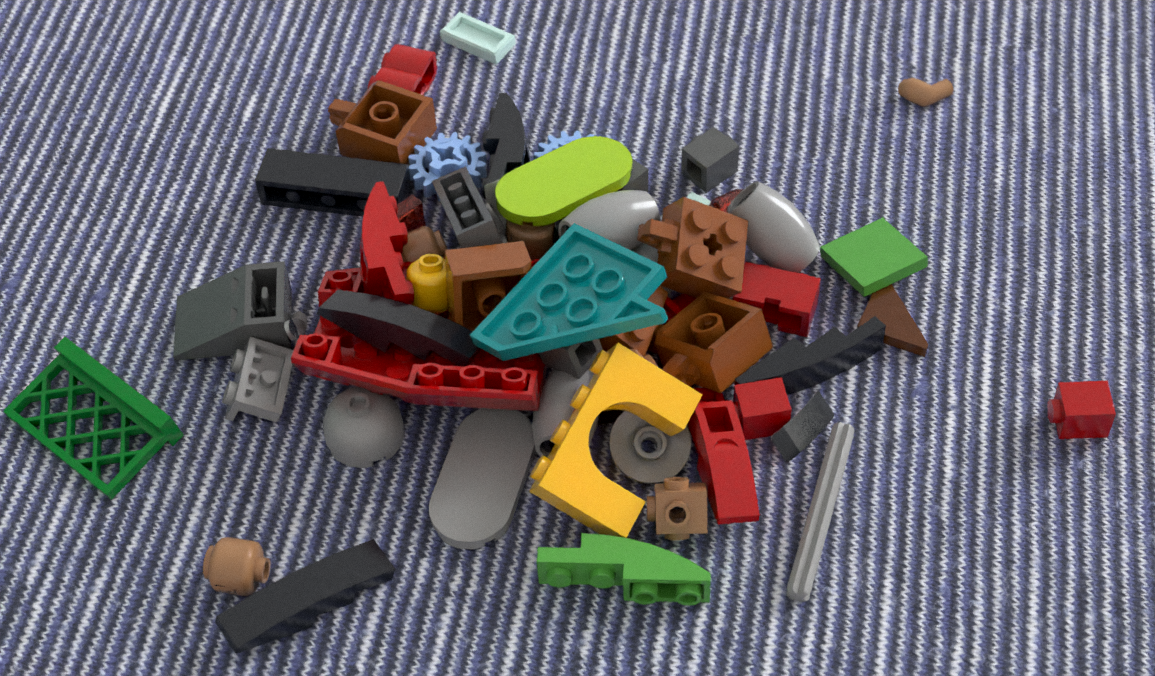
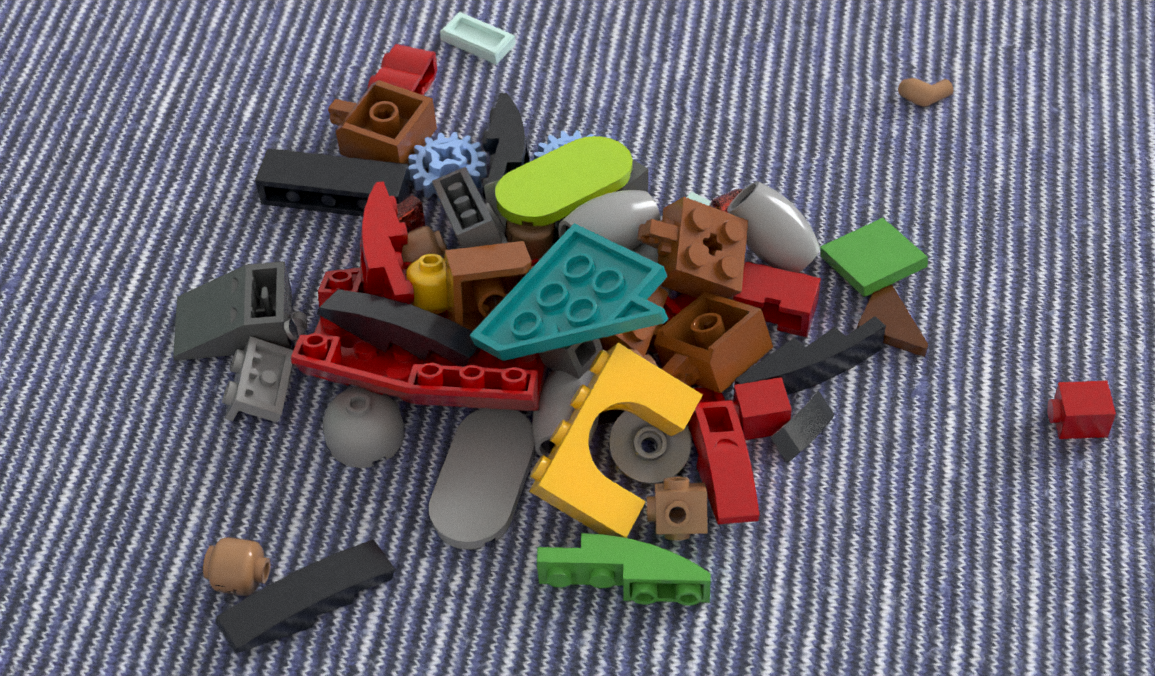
(120, 399): green fence -> none
(710, 159): dark grey brick -> none
(820, 512): light grey axle -> none

